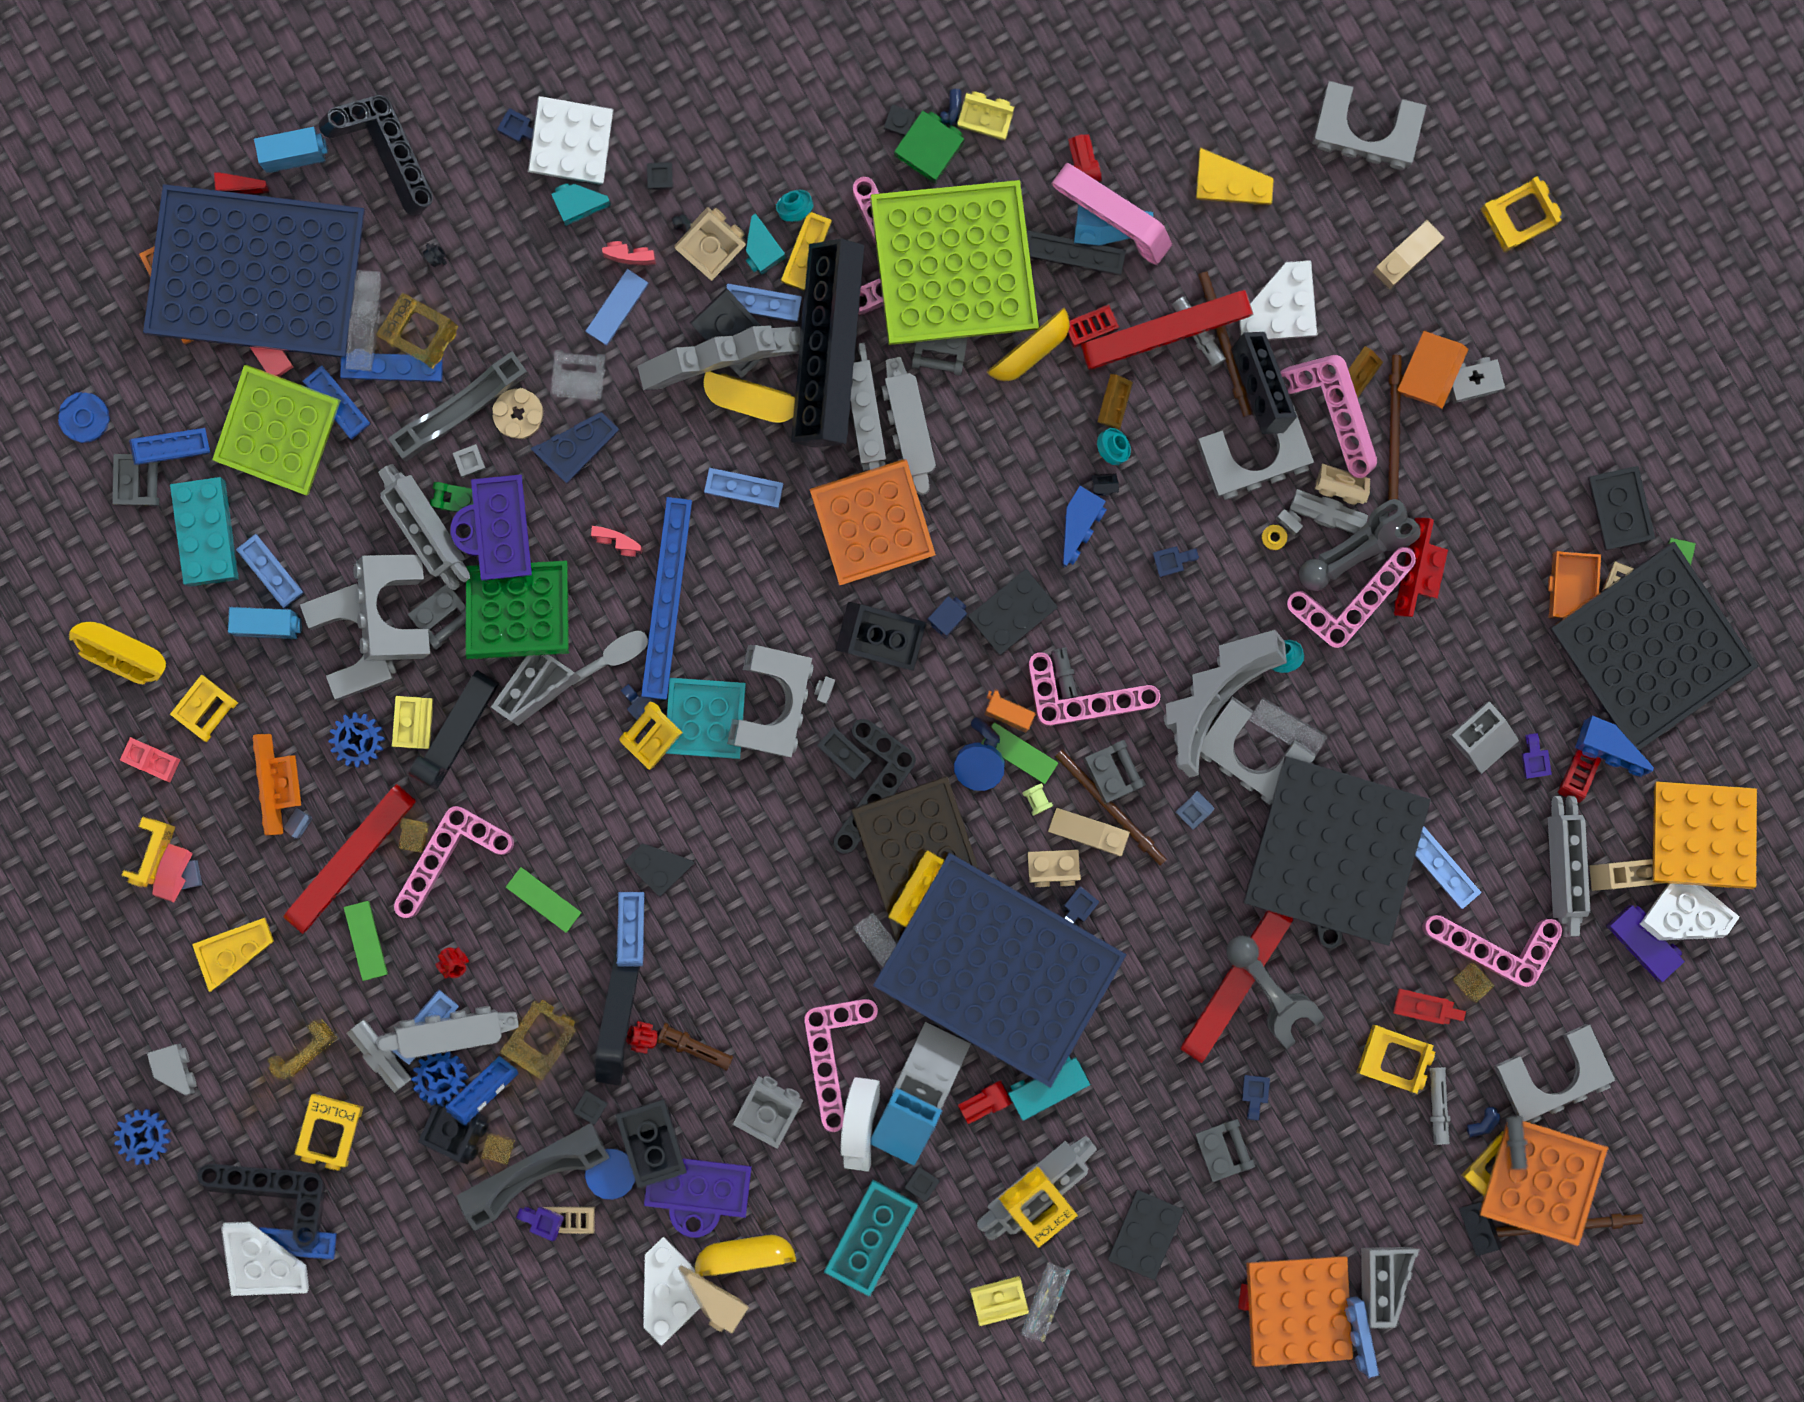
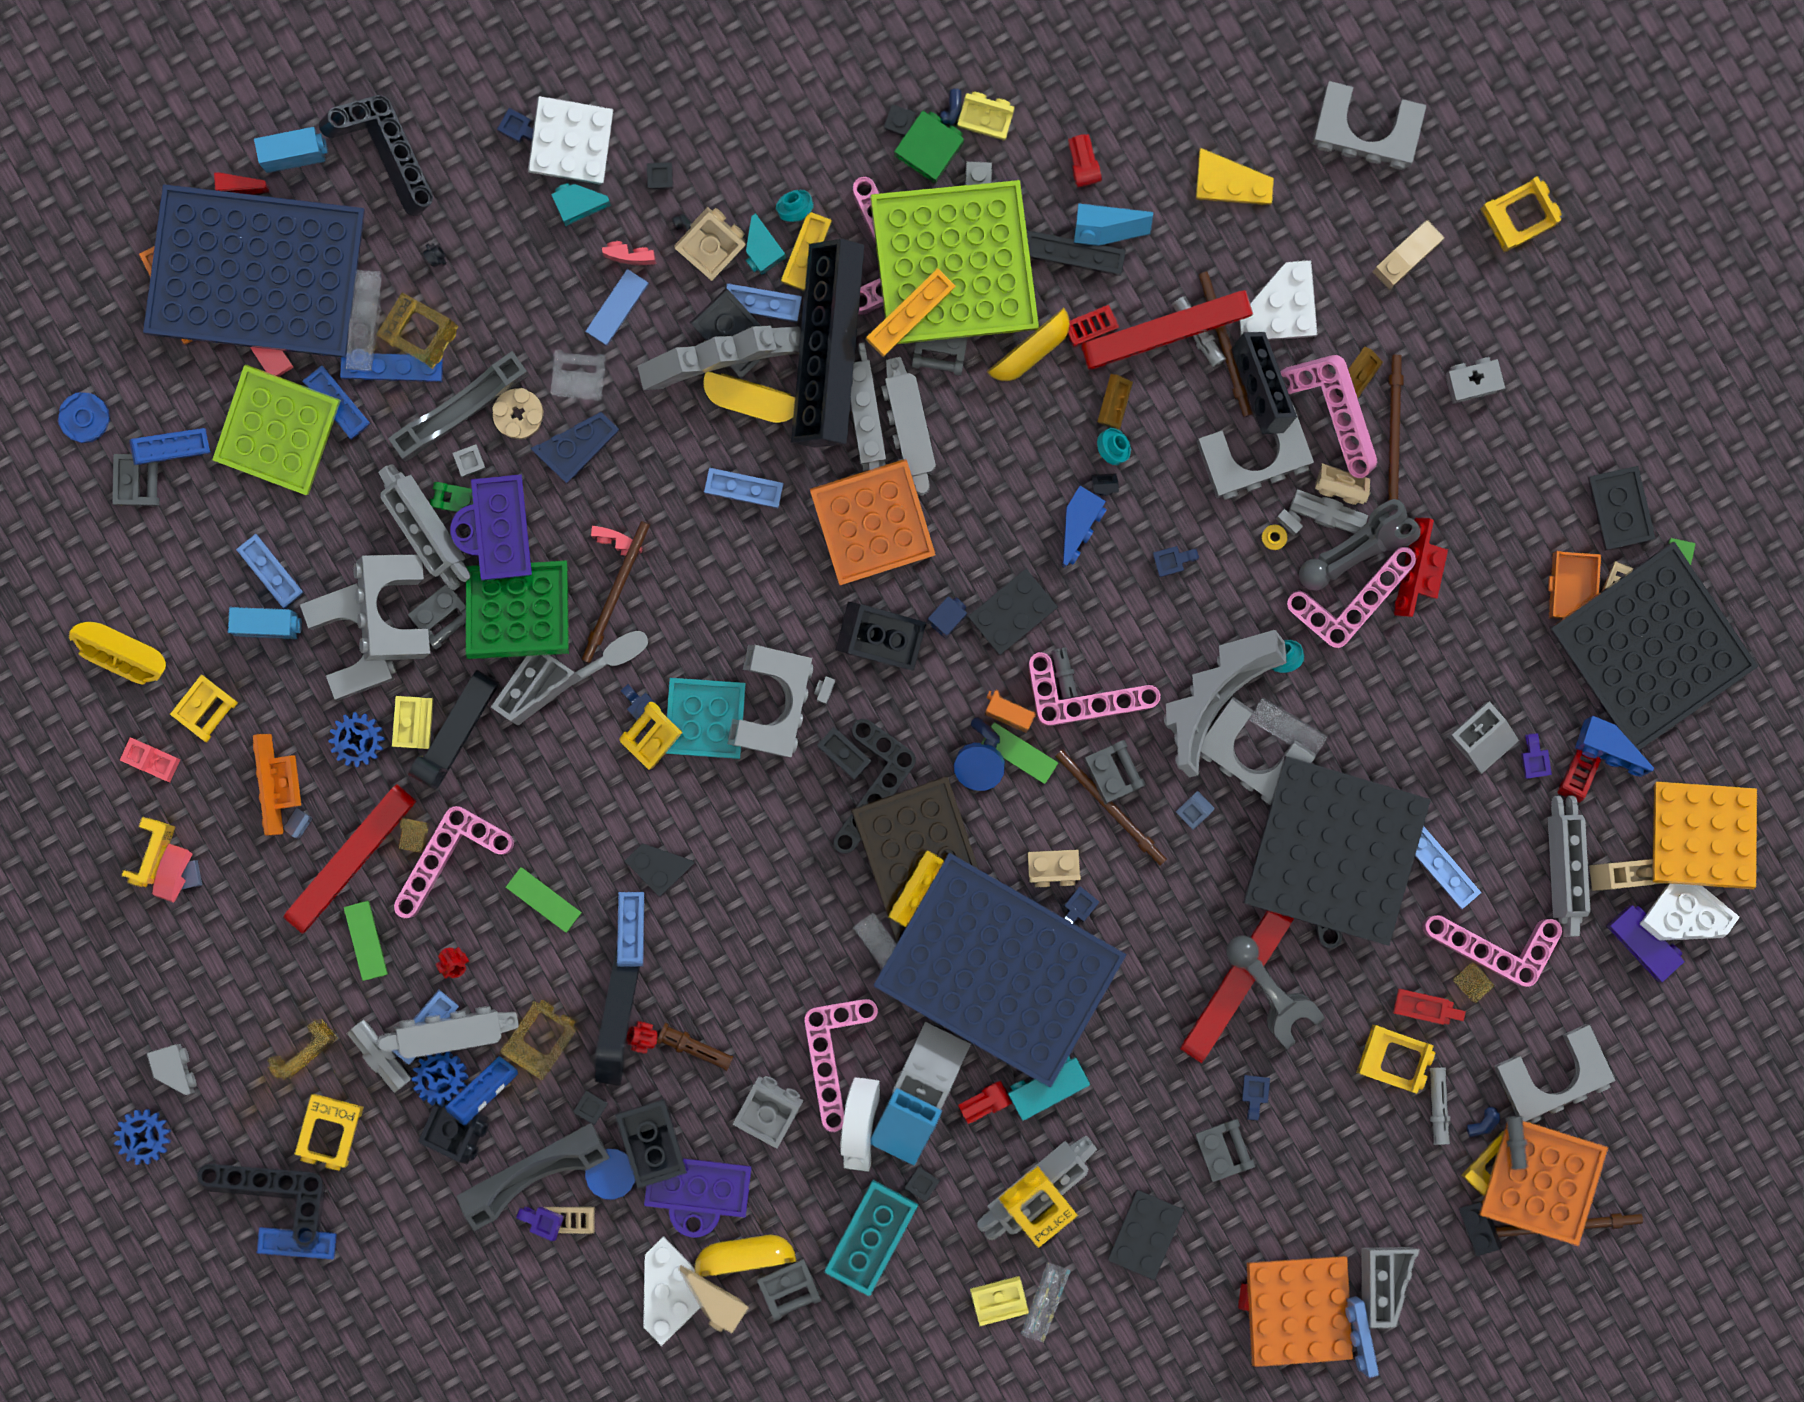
(204, 532): teal brick -> none
(231, 950): yellow wing -> none
(260, 1264): white plate -> none
(498, 1148): clear yellow panel -> none
(596, 636): none -> reddish brown bar
(666, 598): blue plate -> none
(785, 1282): none -> dark grey plate
(910, 312): none -> light orange plate
(978, 173): none -> light grey plate
(1037, 799): yellowish green bush -> none
(1089, 832): tan slope -> none
(1145, 230): bright pink beam -> none
(1433, 369): orange container -> none

